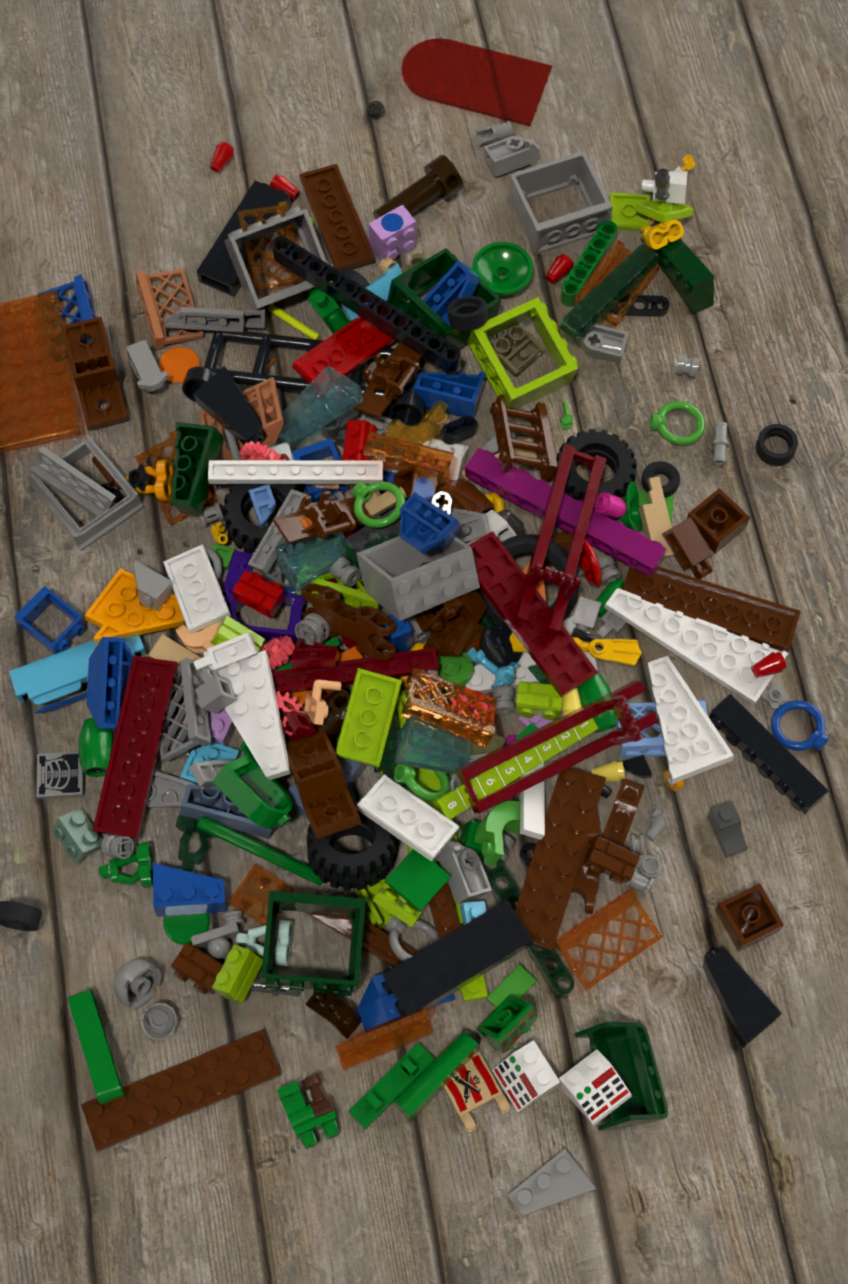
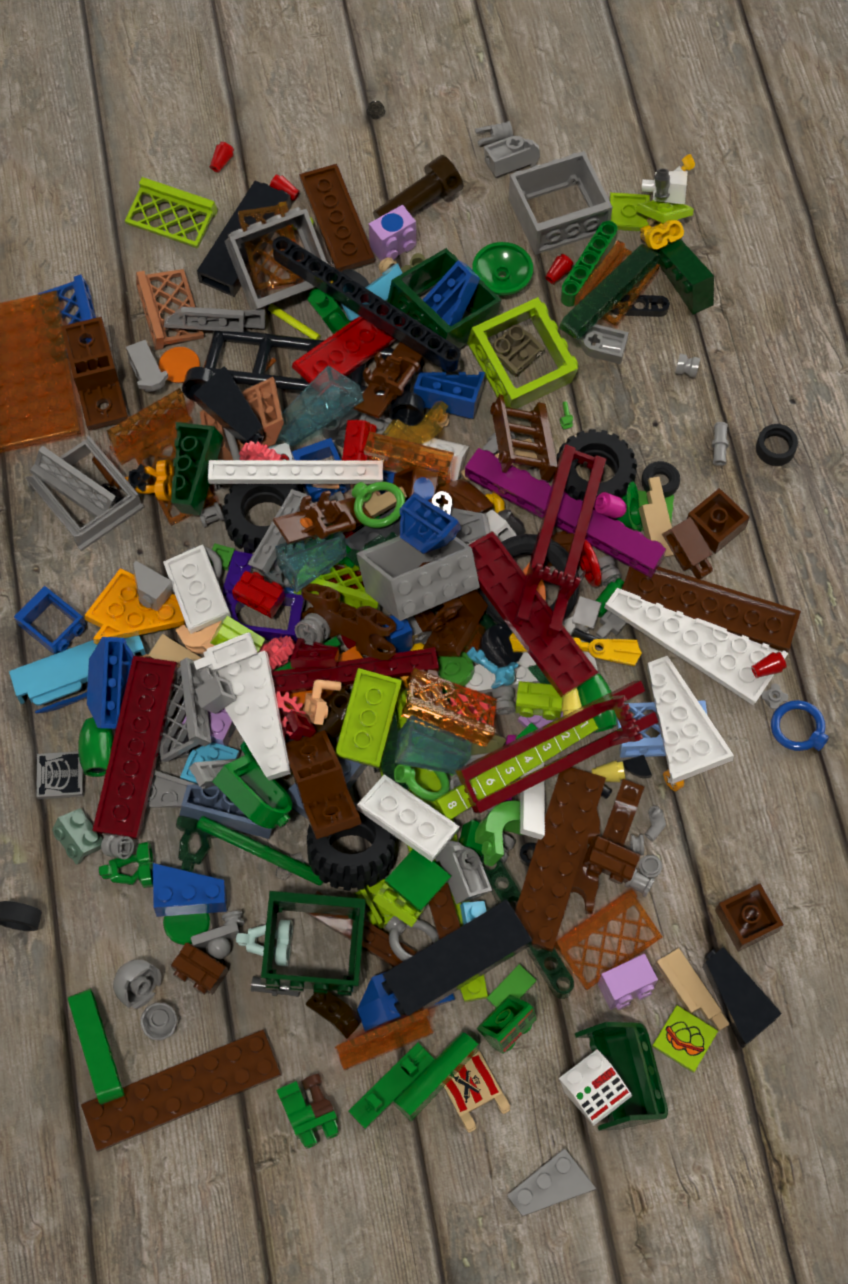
(145, 435): none -> clear orange fence
(180, 199): none -> lime fence
(217, 531): yellow arm -> none
(237, 974): lime brick -> none
(253, 894): clear orange tile -> none
(263, 503): medium blue tile -> none
(346, 572): light grey wheel -> none
(458, 430): black beam -> none
(476, 79): clear red piece -> none
(476, 309): black tyre -> none
(526, 1076): white slope -> none
(627, 982): none -> lavender brick
(658, 422): bright green piece -> none
(685, 1039): none -> lime tile
(690, 988): none -> tan piece
(727, 829): dark grey arch -> none
(767, 754): black brick -> none

